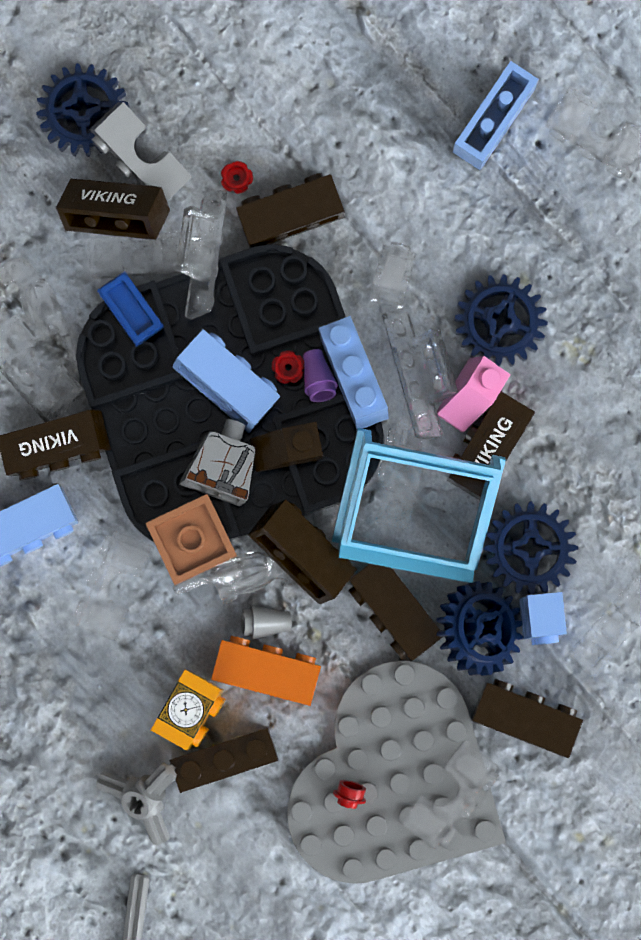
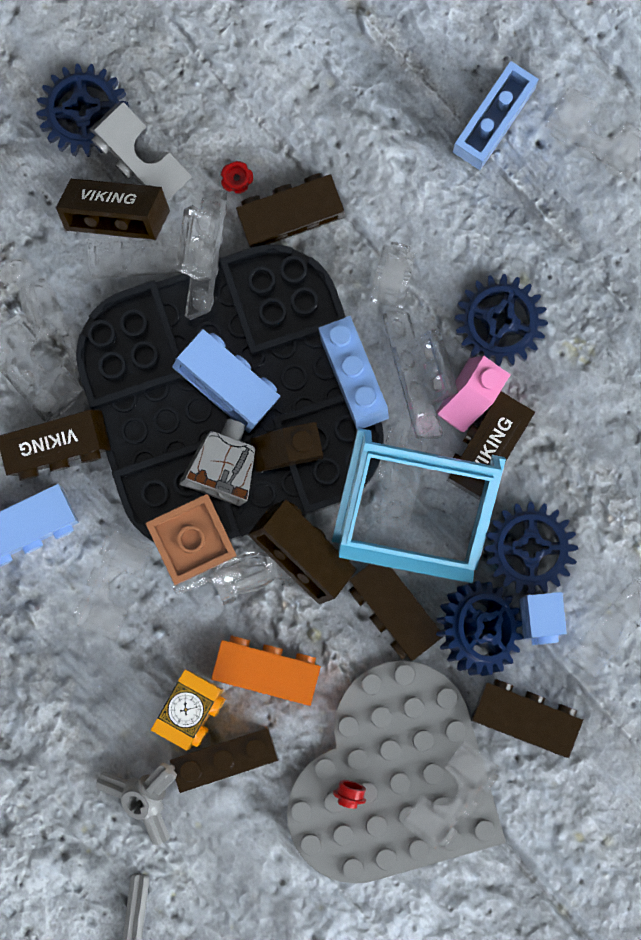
(130, 308): blue tile -> none
(263, 622): light grey cone -> none
(279, 363): red plate -> none
(318, 378): medium lavender cone -> none

